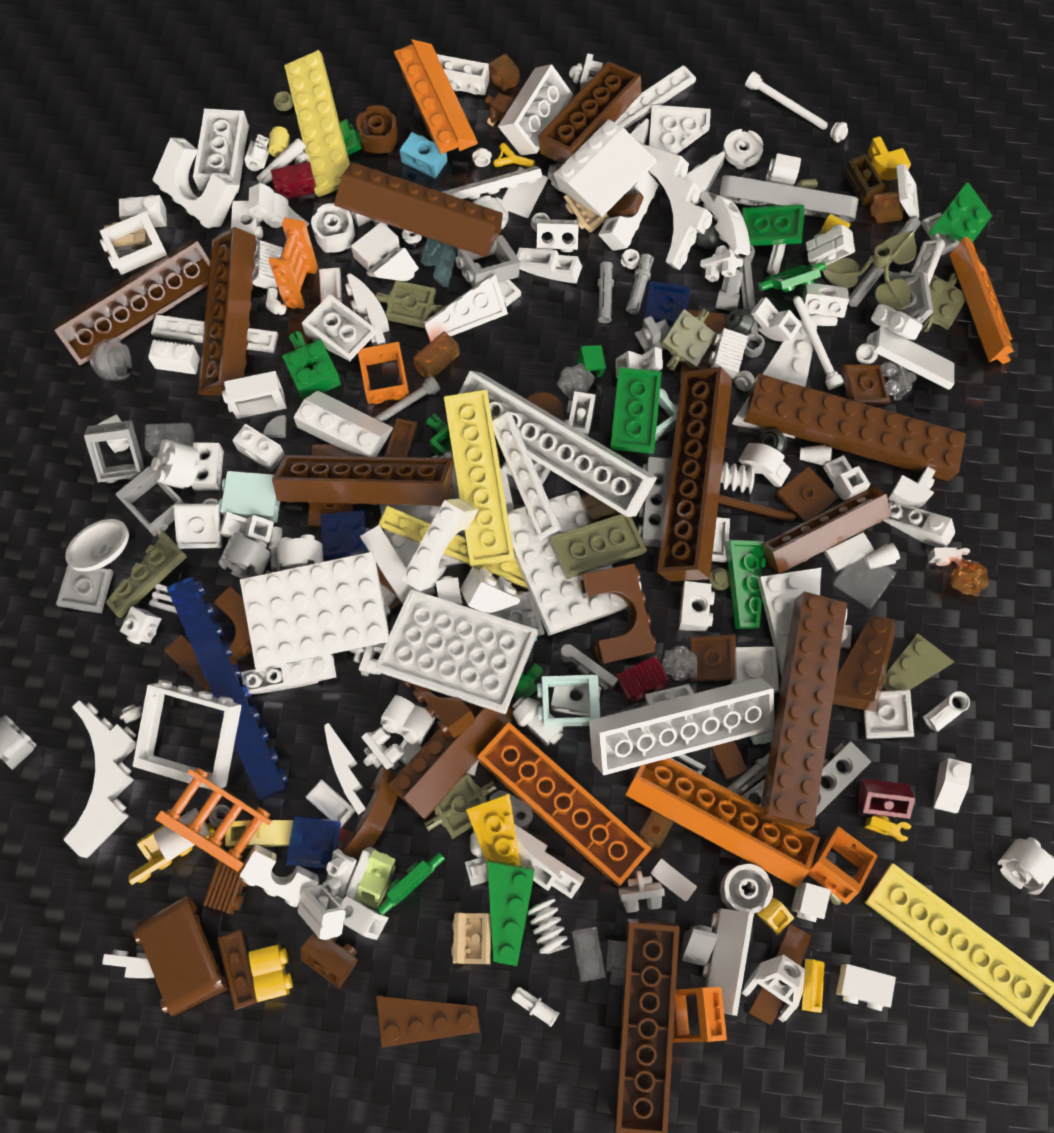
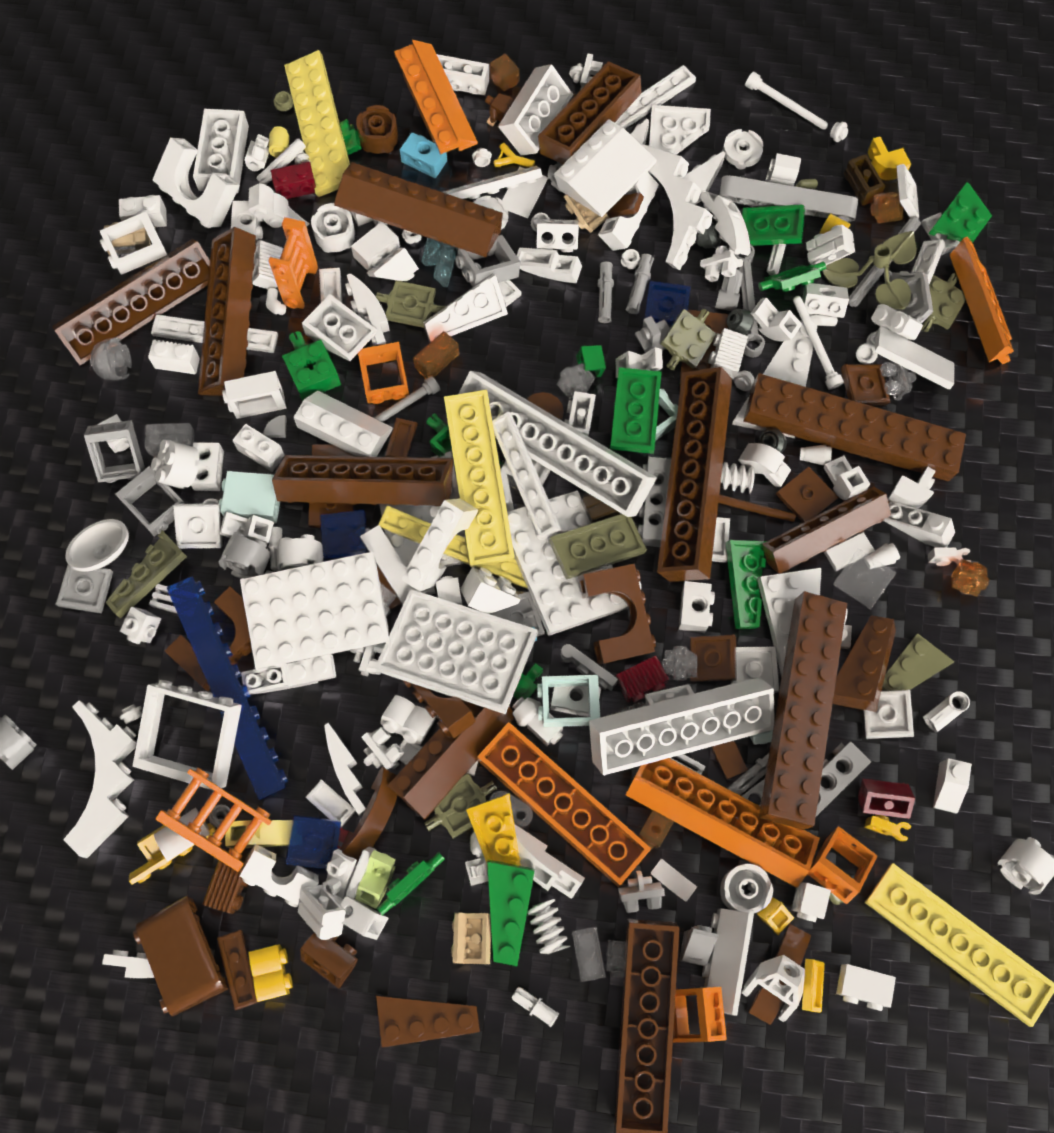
(719, 579): olive plate -> none

